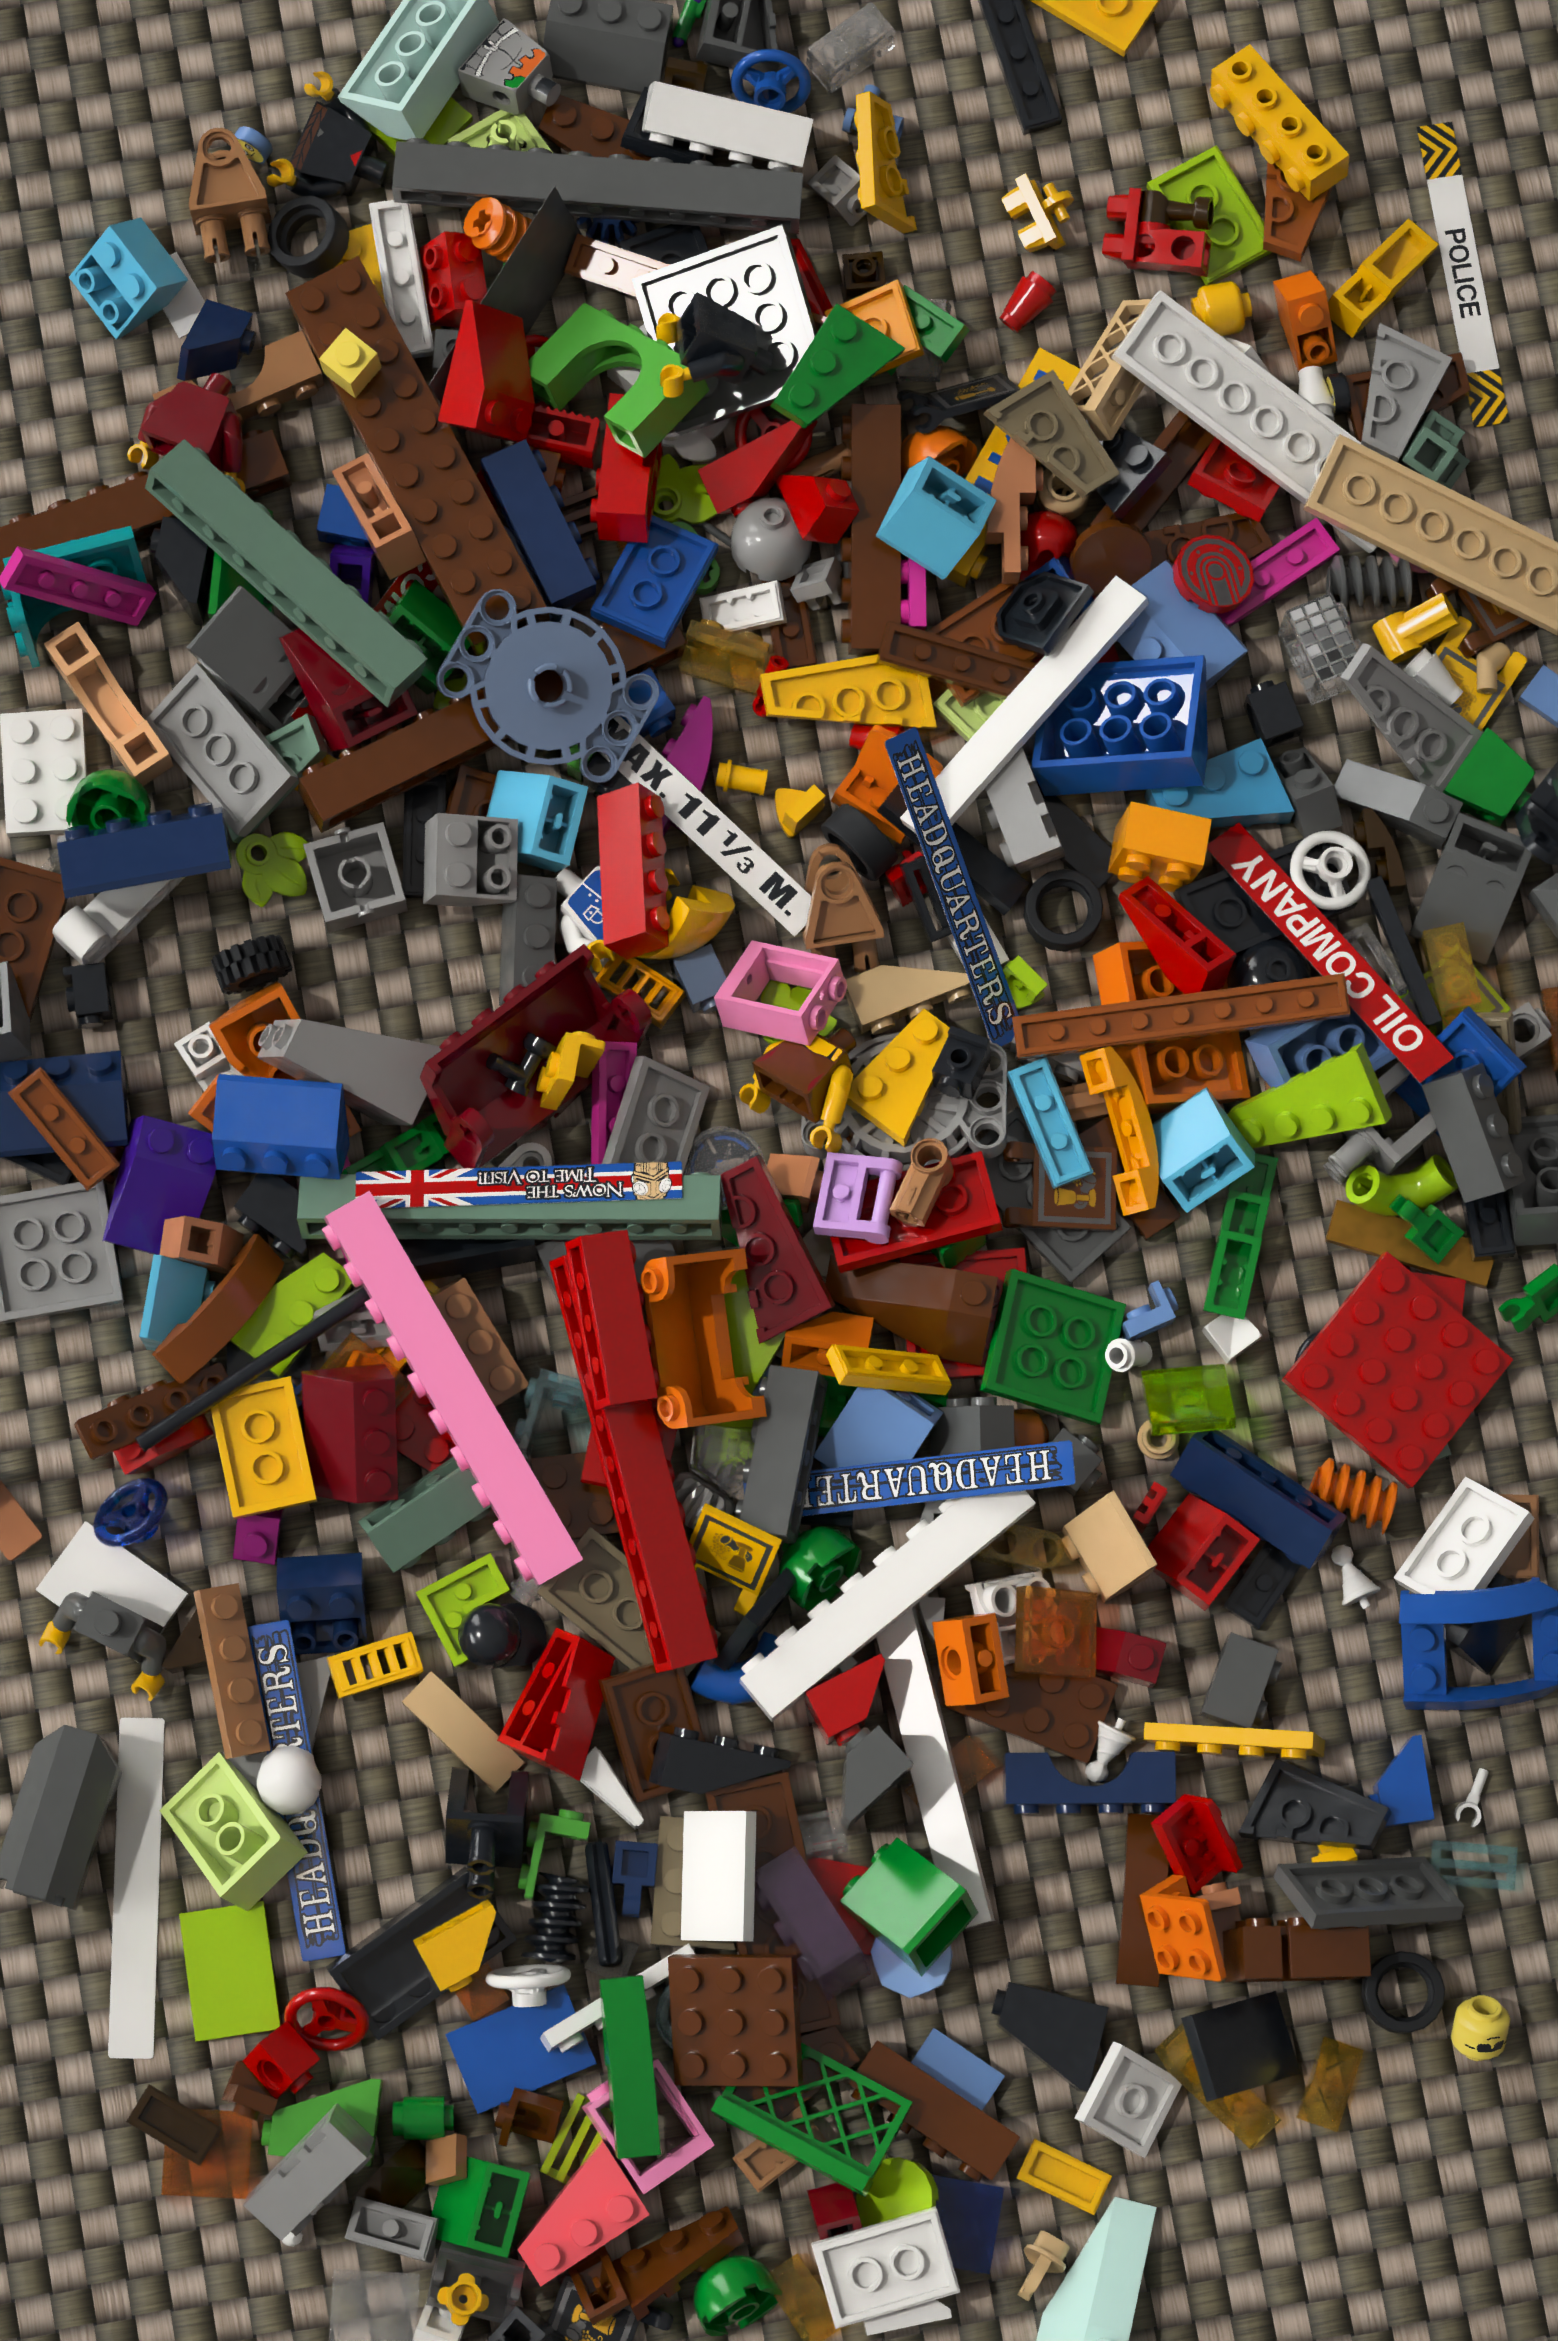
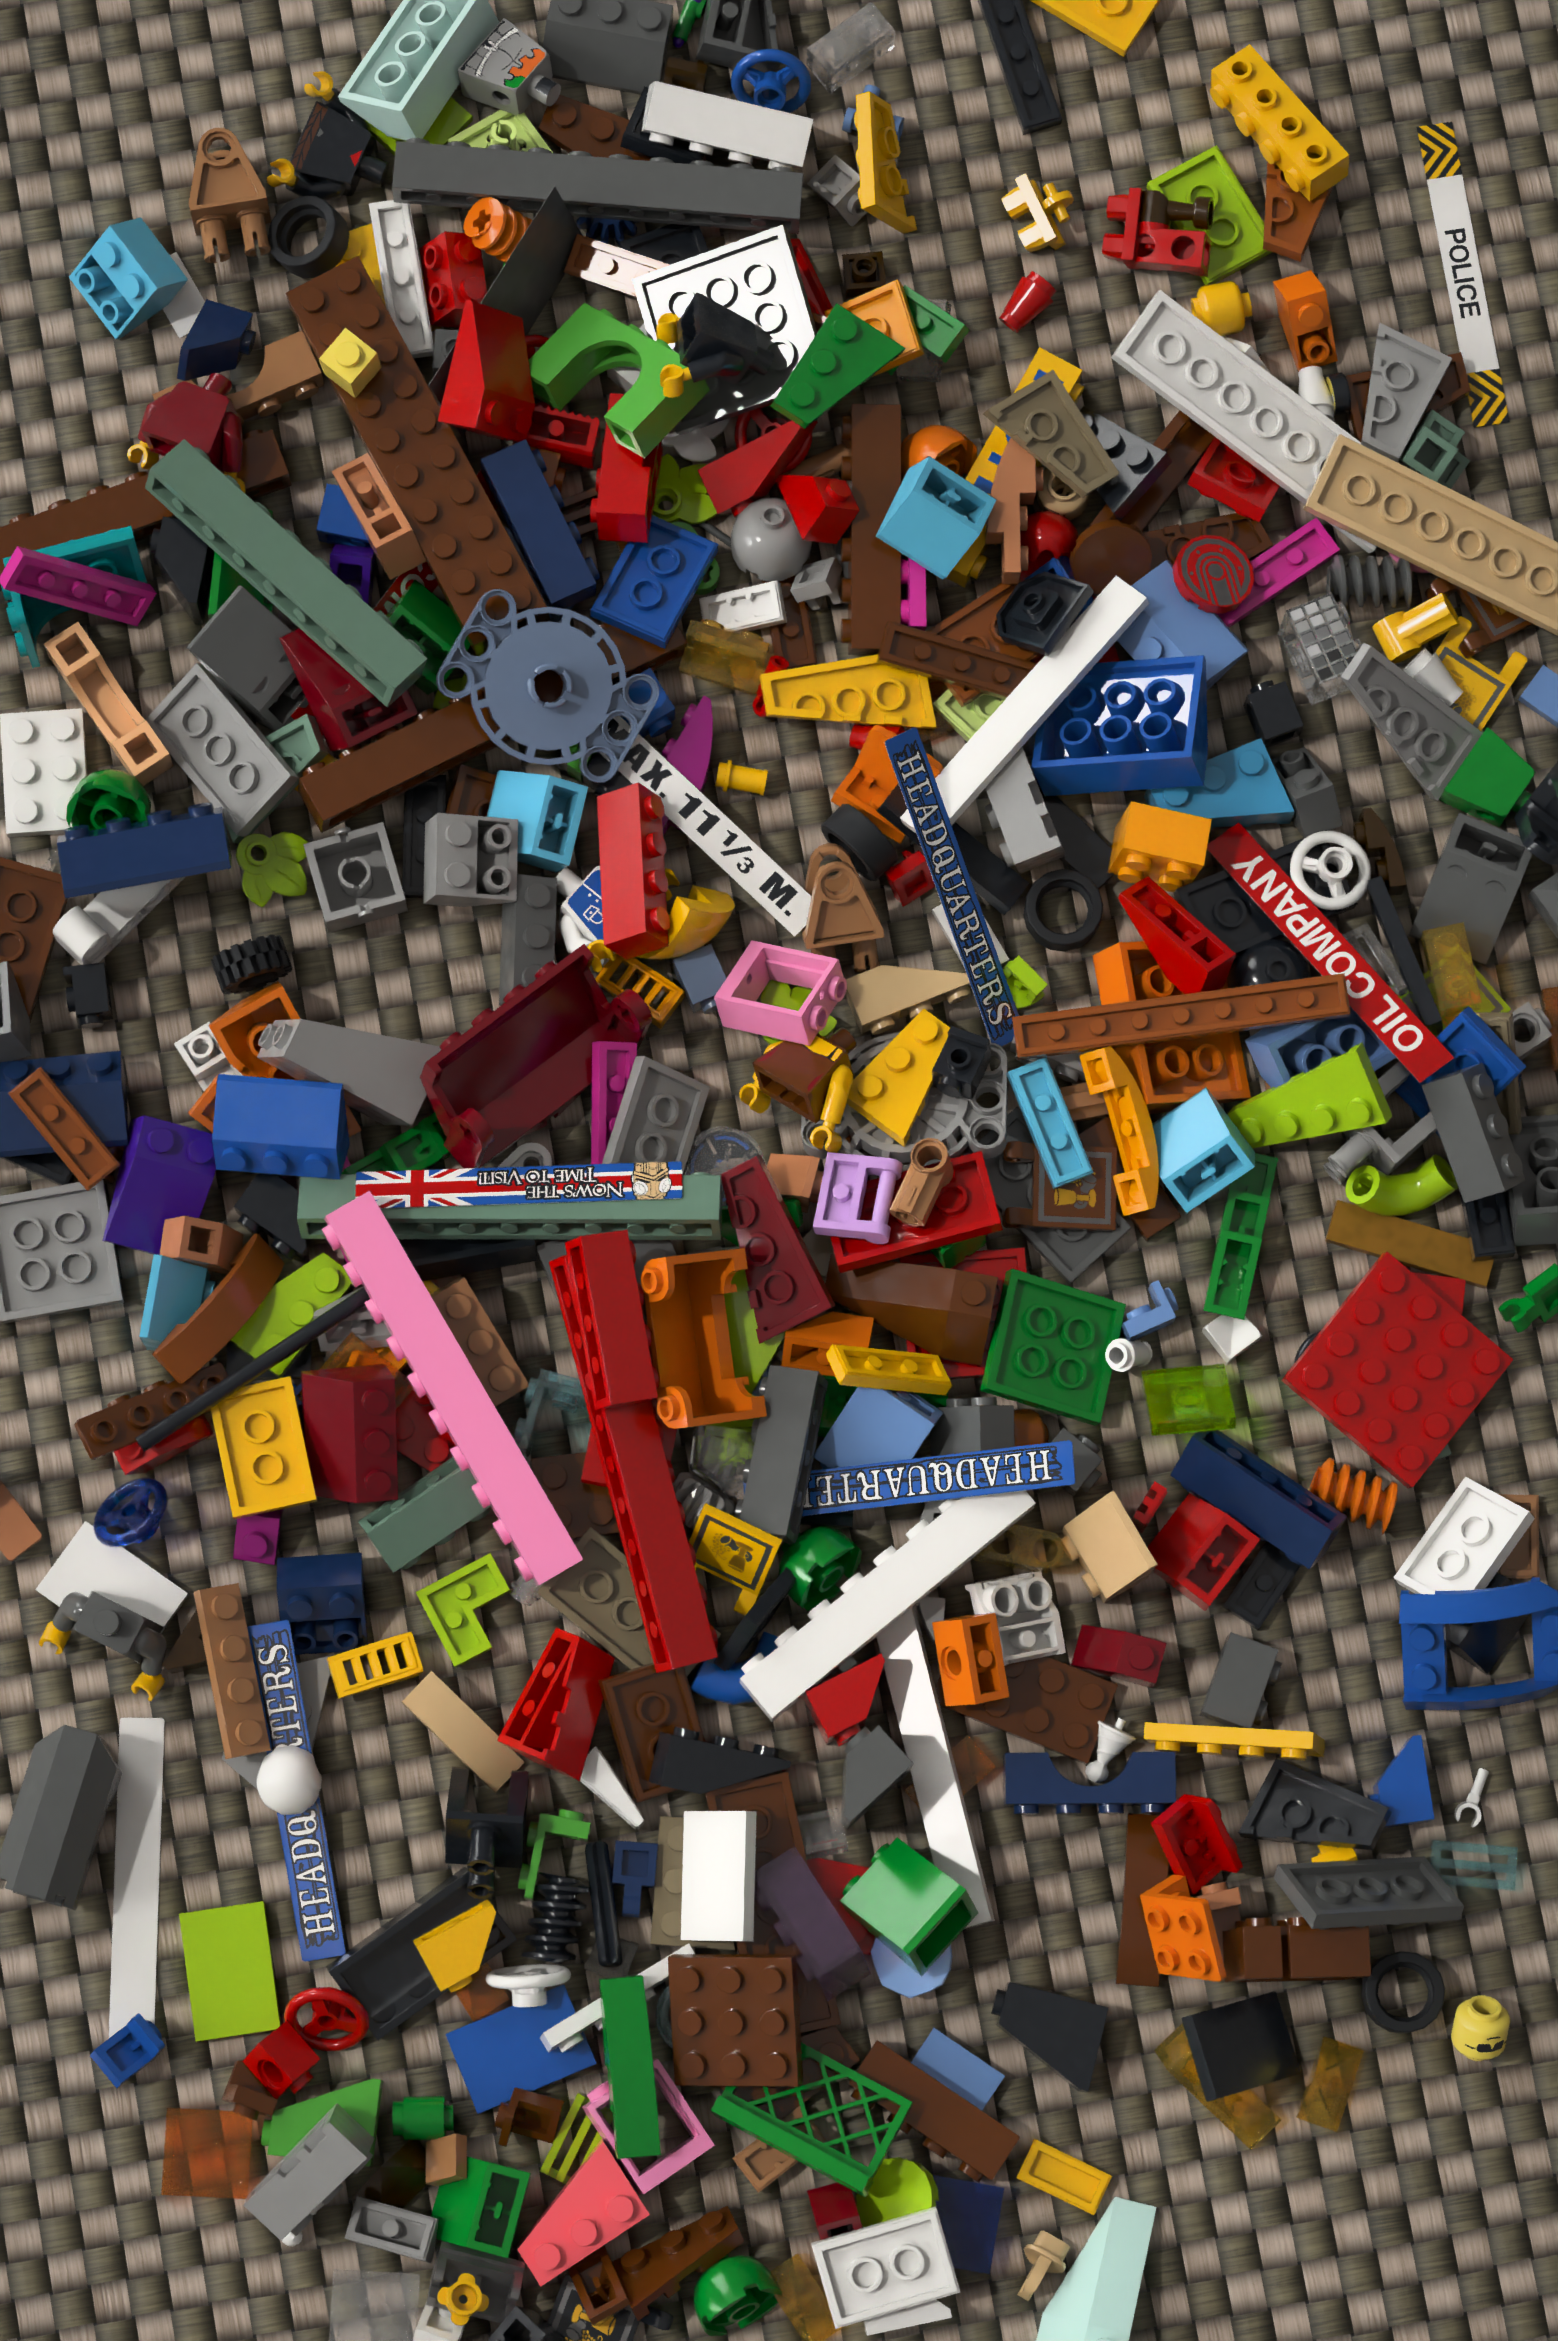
(128, 2050): none -> blue bracket
(174, 2125): dark brown tile -> none
(232, 1833): yellowish green slope -> none
(254, 144): medium blue tile -> none
(502, 1635): black cap -> none
(520, 1075): black piece -> none
(573, 1057): yellow bracket -> none
(797, 808): yellow tile -> none
(919, 902): black tile -> none
(957, 399): black flag -> none
(1055, 1632): clear orange plate -> none
(1116, 388): tan fence -> none
(1128, 2099): white plate -> none
(1152, 1451): tan plate -> none
(1355, 1584): white piece -> none
(1380, 277): yellow slope -> none
(1398, 802): slope -> none
(1430, 1230): green plate -> none
(1489, 662): tan arm -> none

